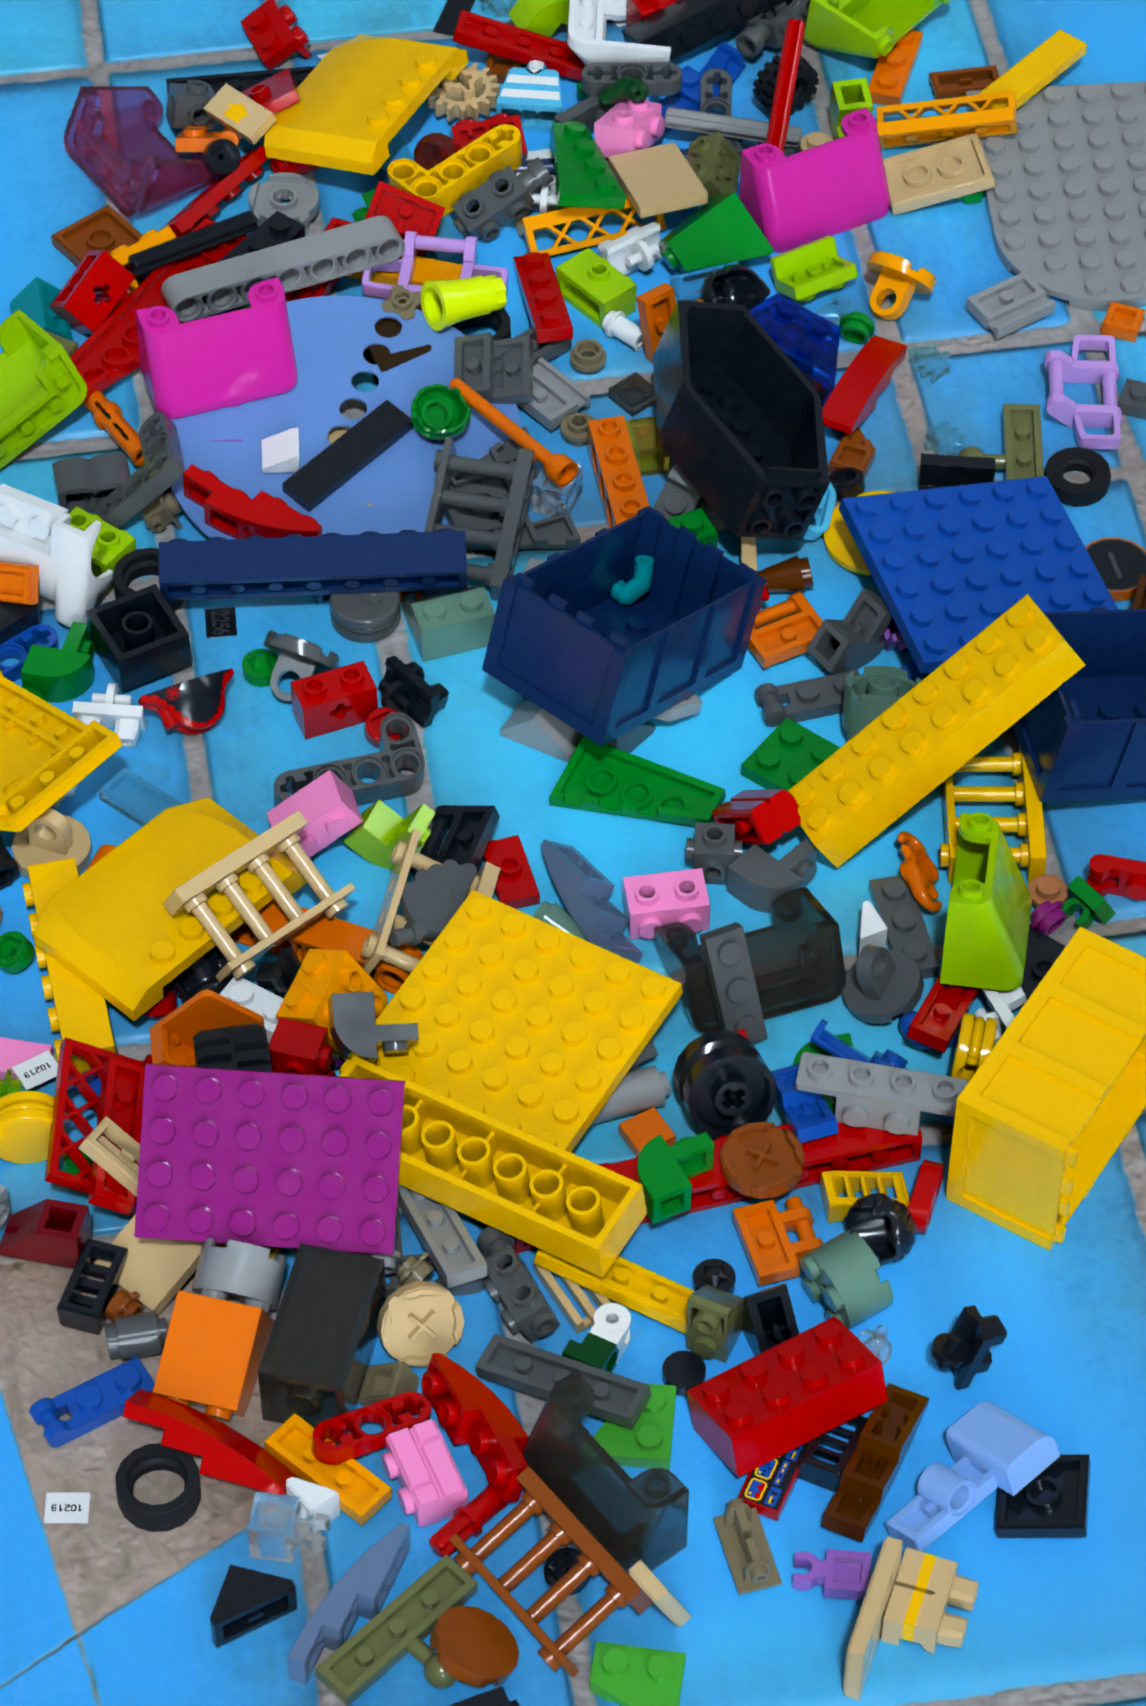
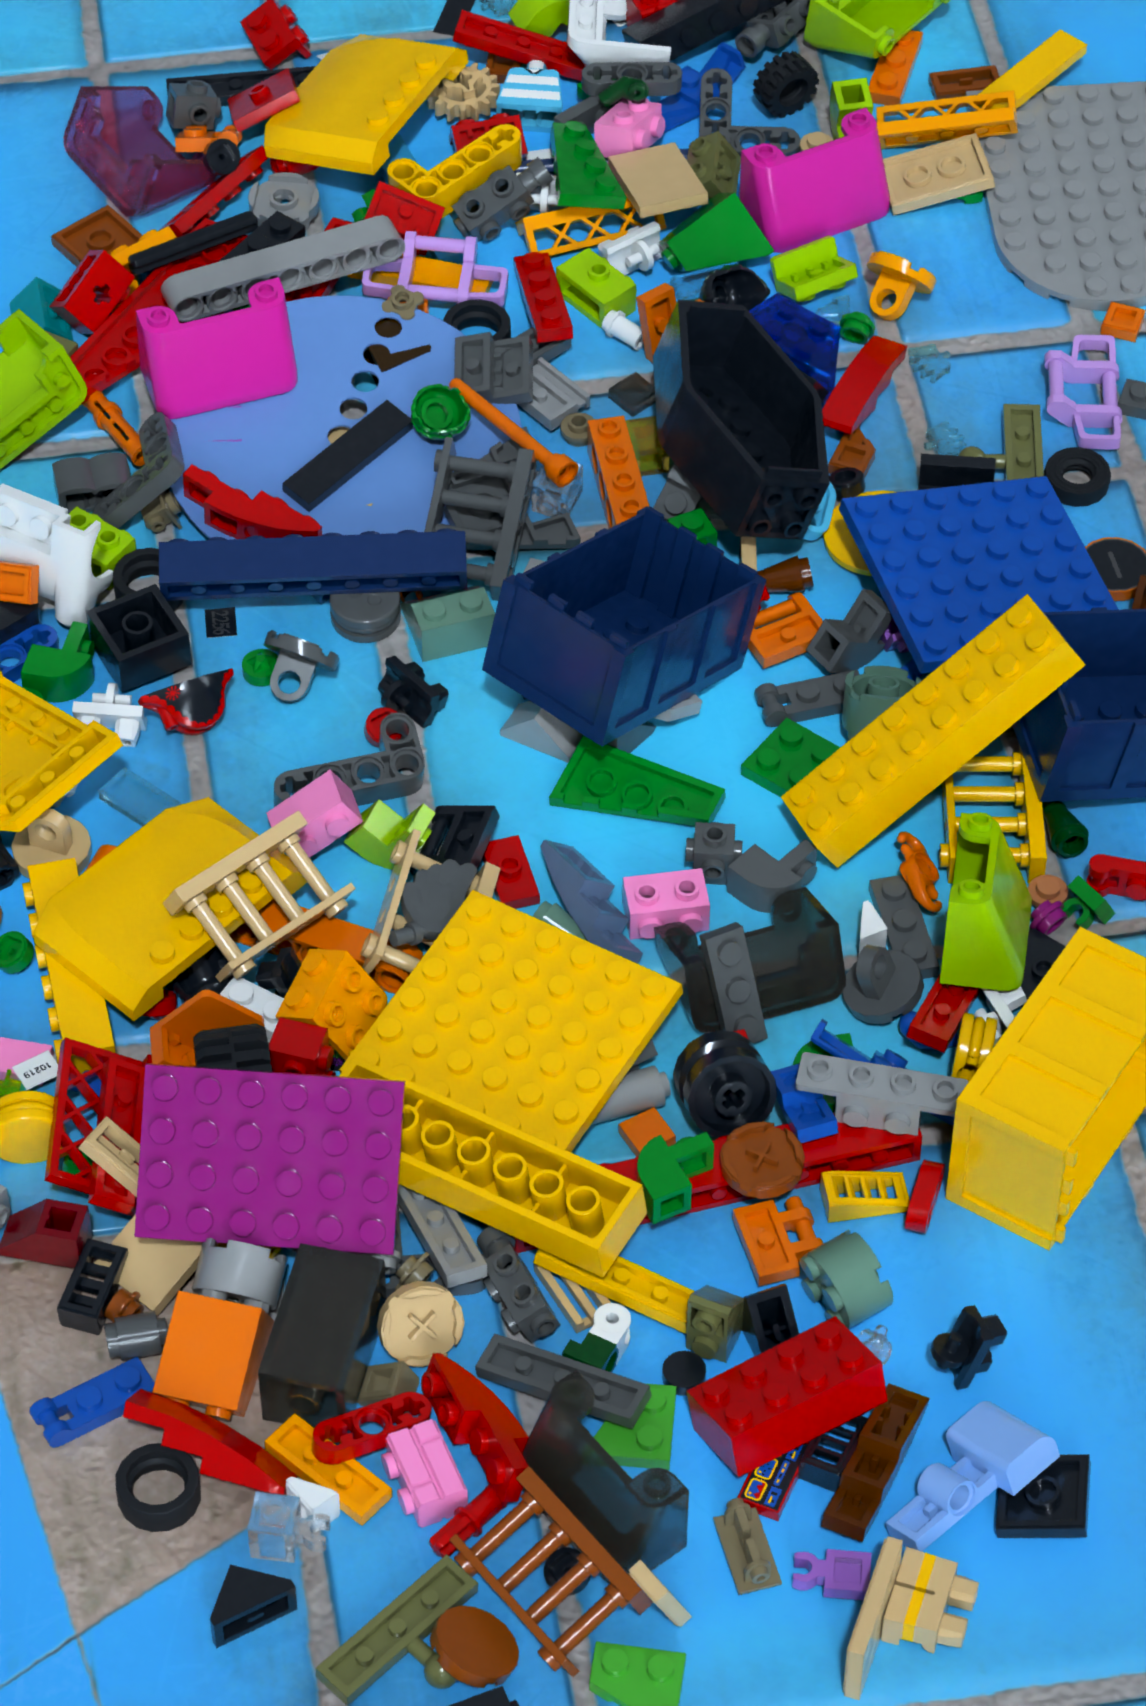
(67, 1507): white sticker -> none
(240, 114): tan tile -> none
(281, 452): white slope -> none
(333, 699): red brick -> none
(355, 1028): dark grey brick -> none
(355, 1594): sand blue slope -> none
(434, 149): clear red head -> none
(461, 299): neon yellow plant -> none
(588, 356): dark tan plate -> none
(639, 585): teal arm -> none
(715, 1274): black tile -> none
(726, 125): light grey axle -> none
(759, 815): red brick -> none
(785, 83): red axle -> none
(883, 1225): black hair -> none
(1010, 305): light grey plate -> none
(1065, 831): none -> dark green cone

